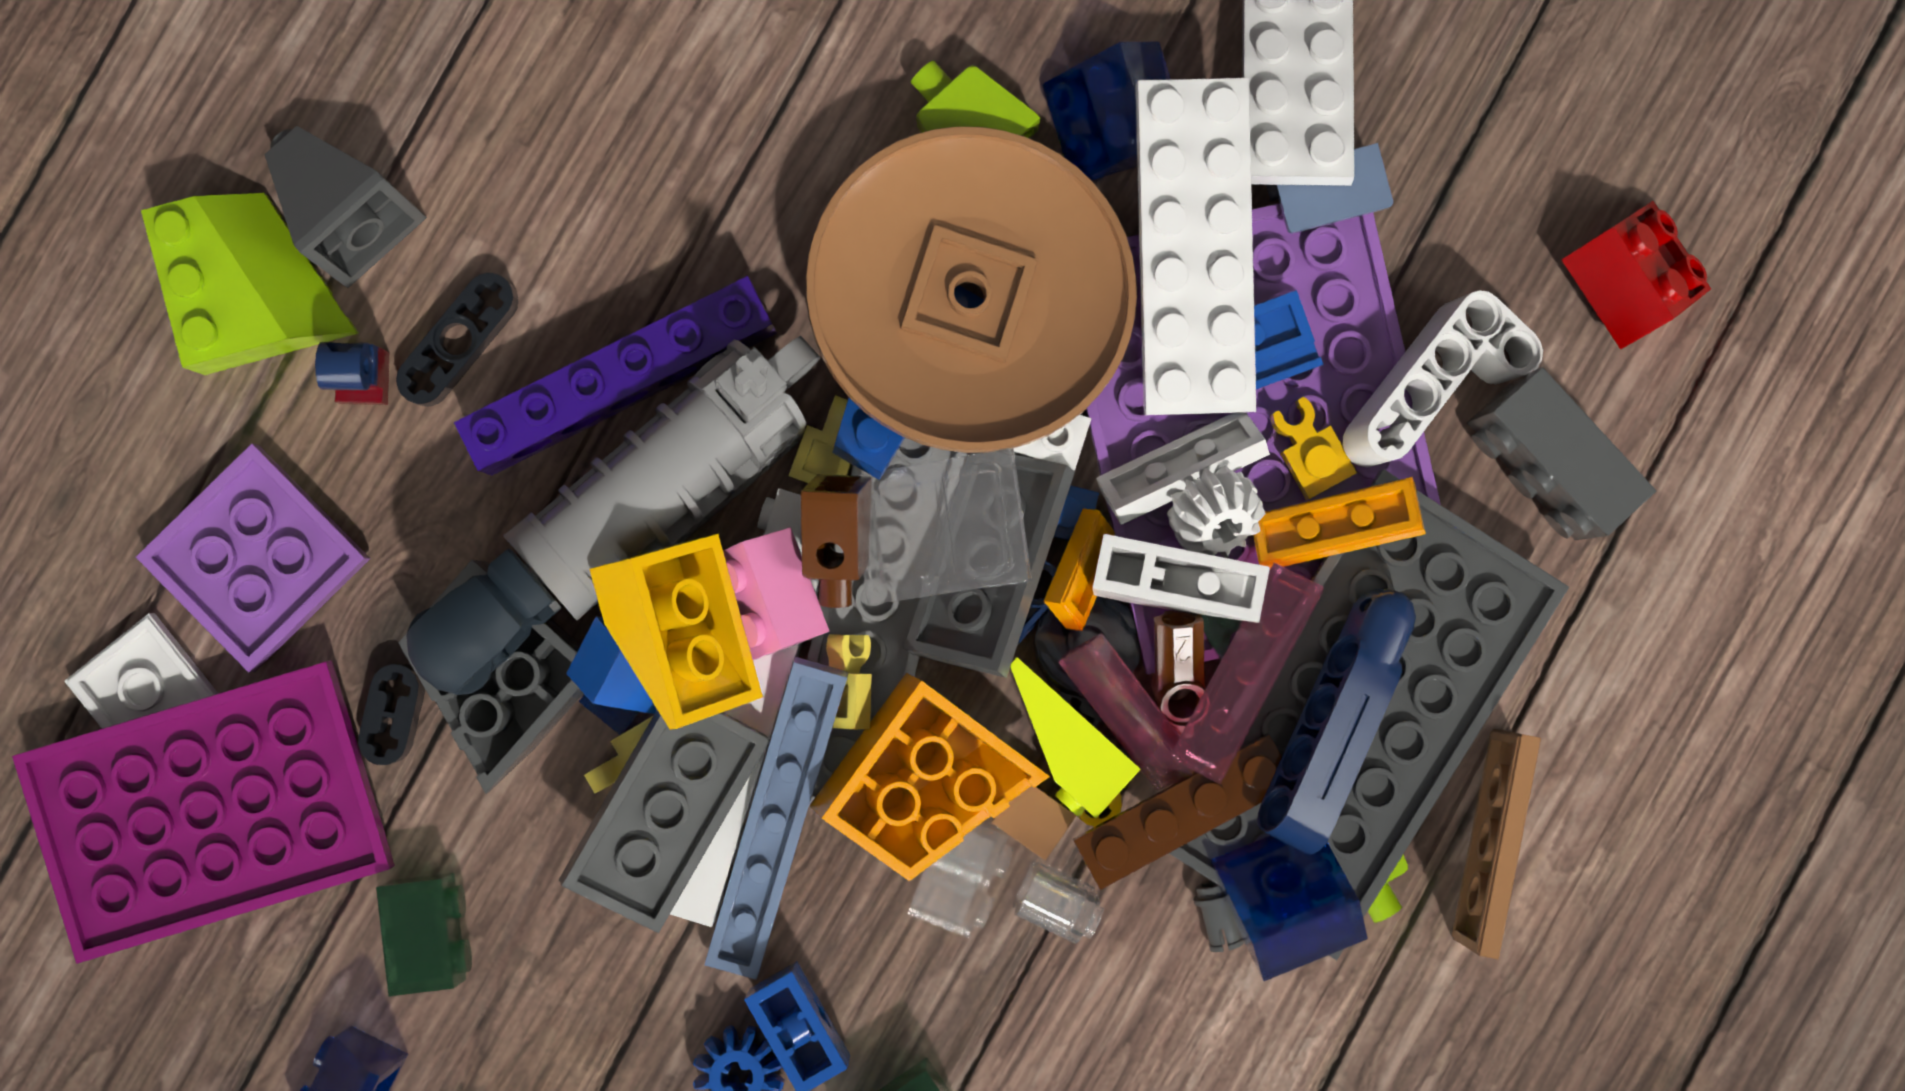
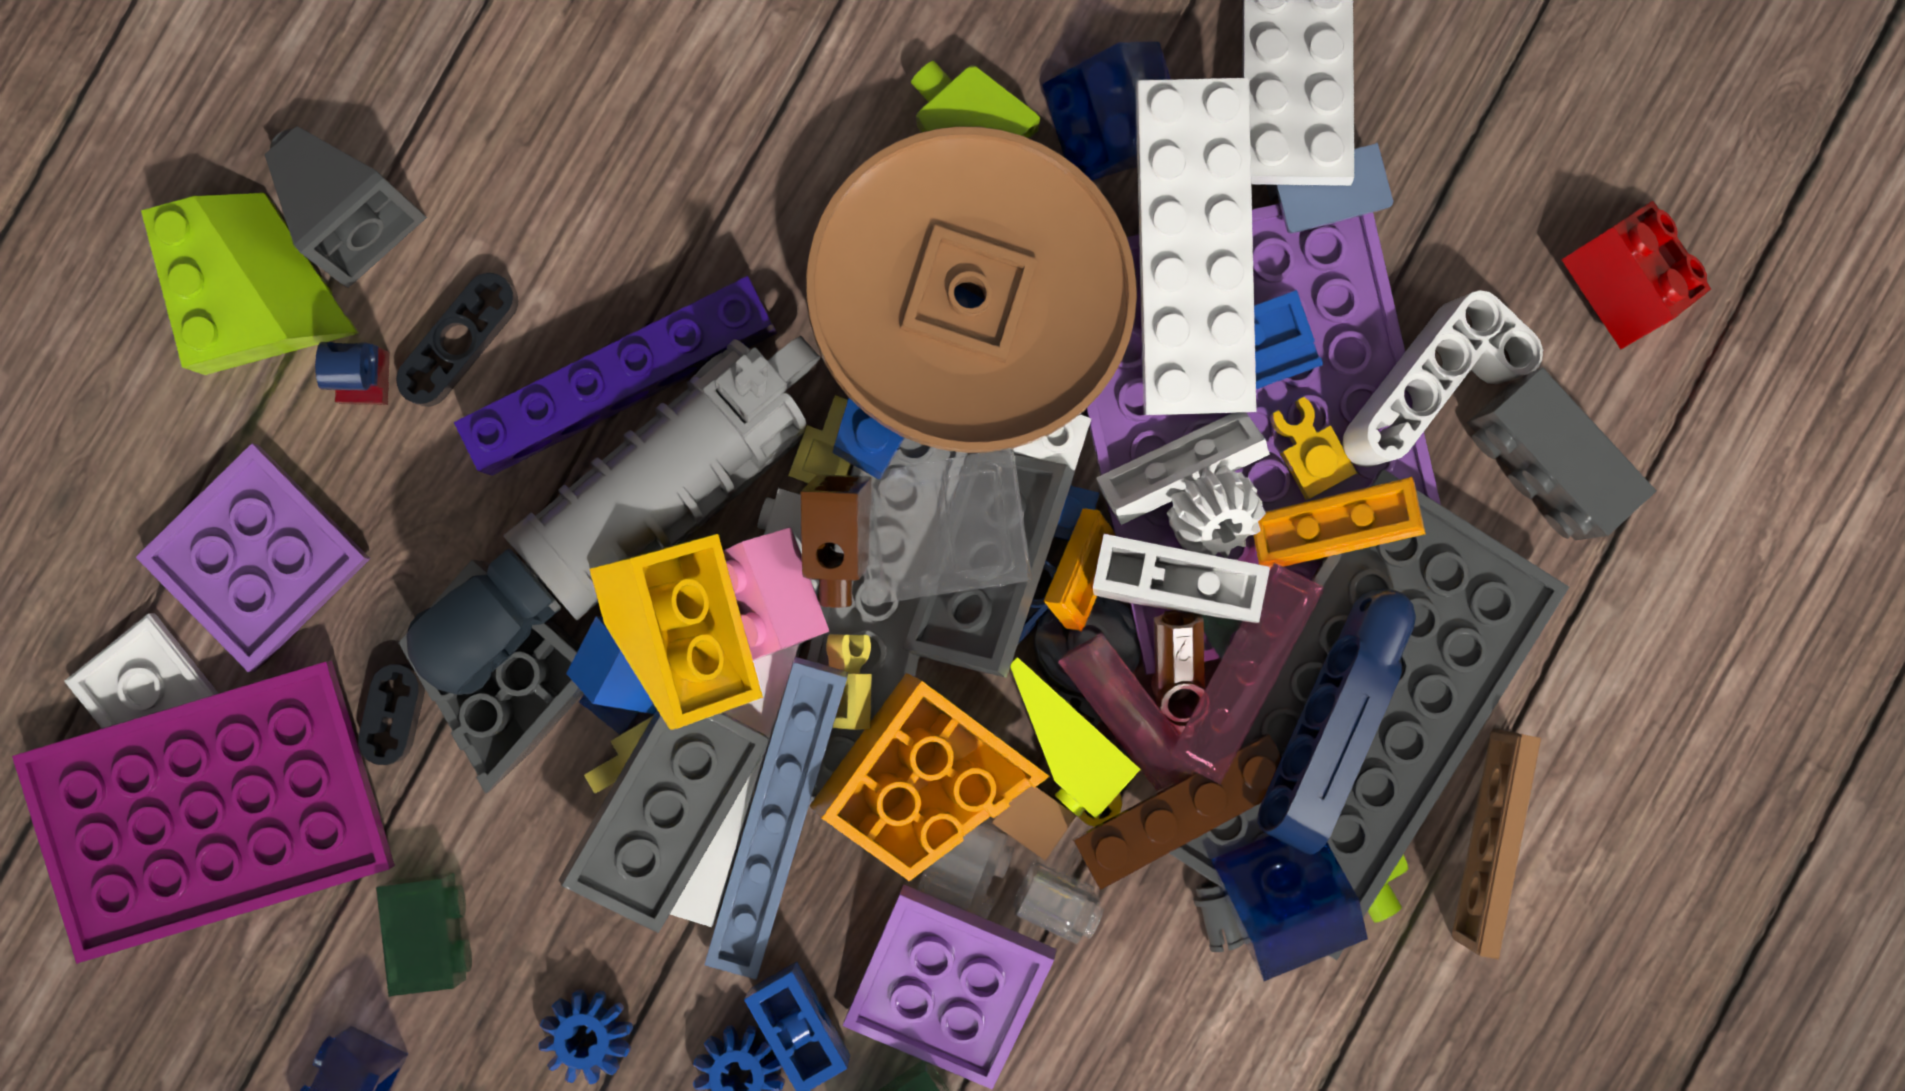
(574, 1054): none -> blue gear
(949, 987): none -> medium lavender plate

